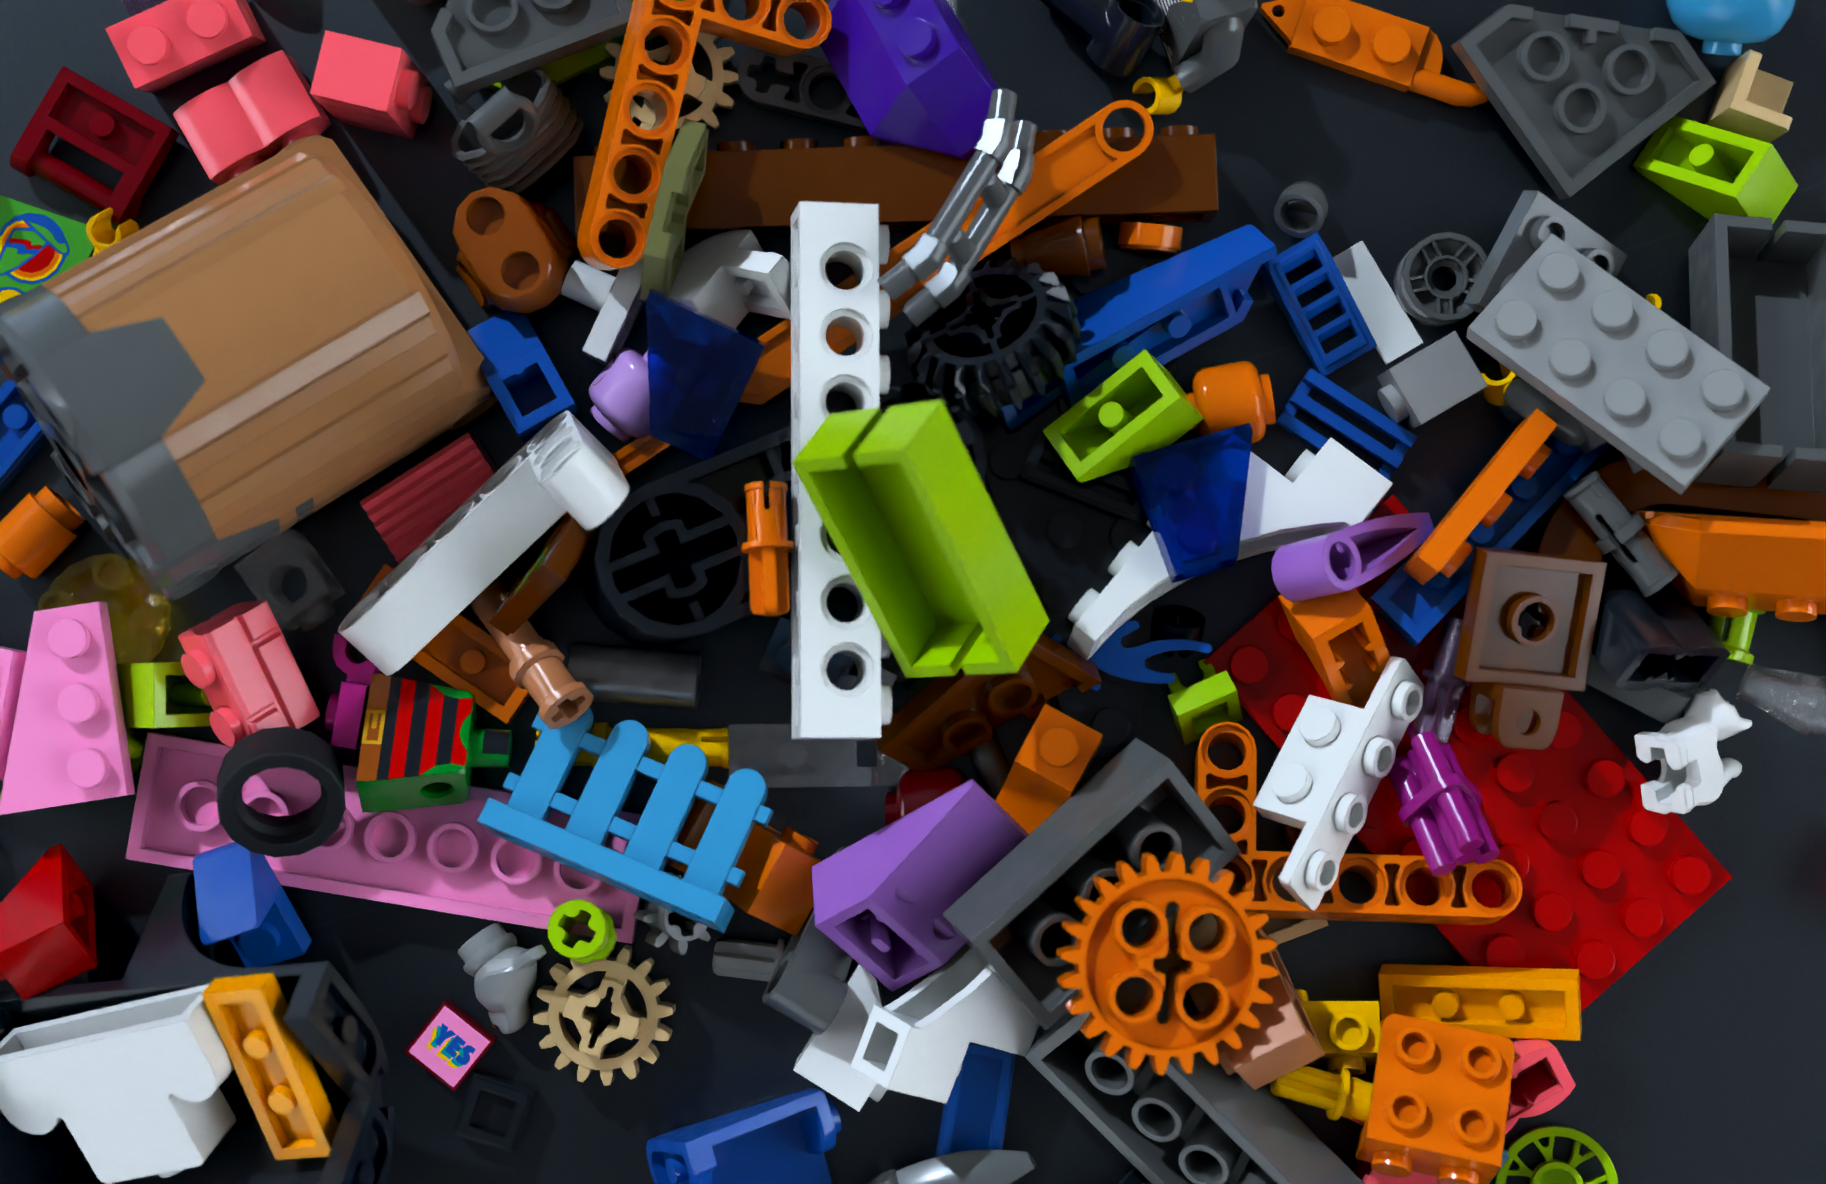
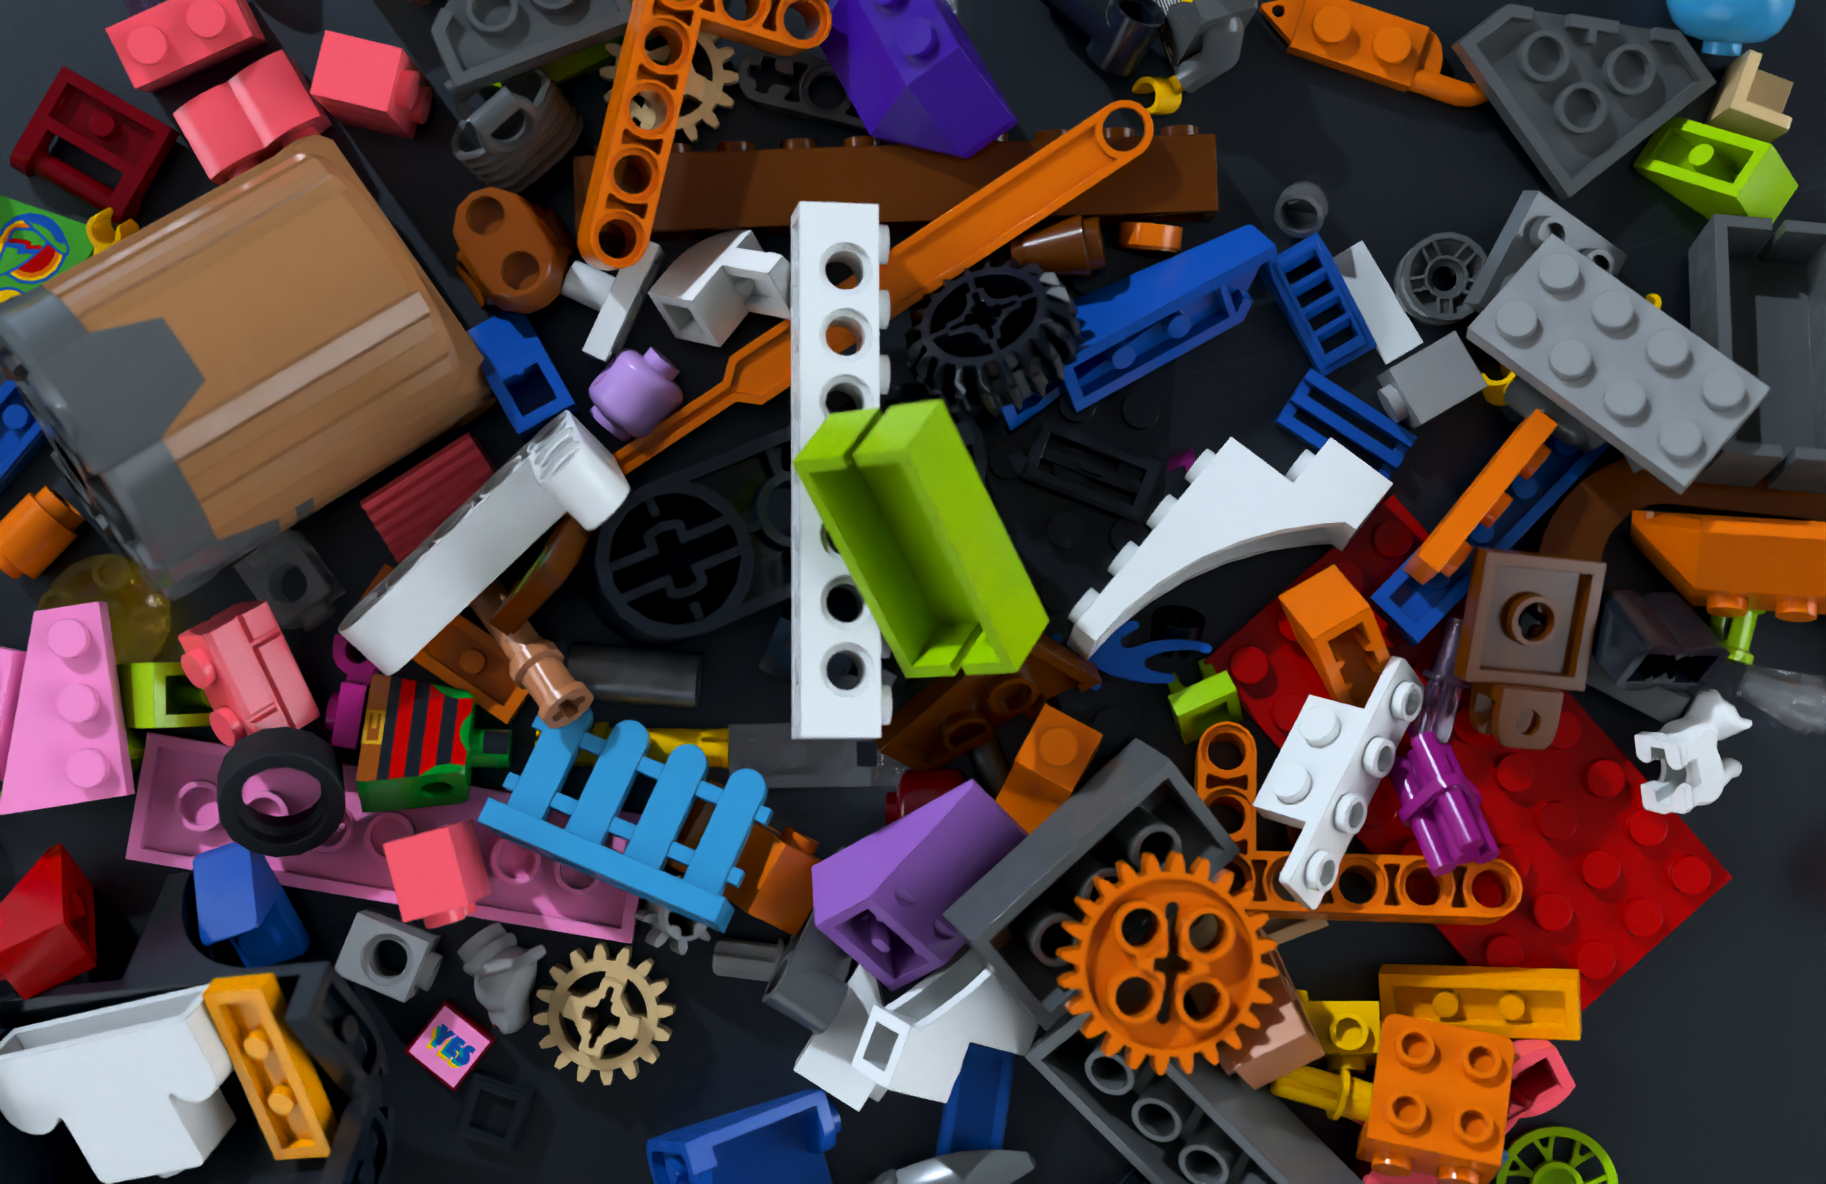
(361, 954): none -> light grey brick
(438, 873): none -> coral brick
(584, 912): lime bush -> none
(677, 190): olive tile -> none
(694, 374): clear blue wing -> none
(768, 549): orange axle -> none
(1001, 144): dark grey piece -> none
(1123, 417): lime slope -> none
(1196, 499): clear blue wing -> none
(1232, 397): orange head -> none
(1347, 556): medium lavender piece -> none
(1620, 533): dark grey pin -> none

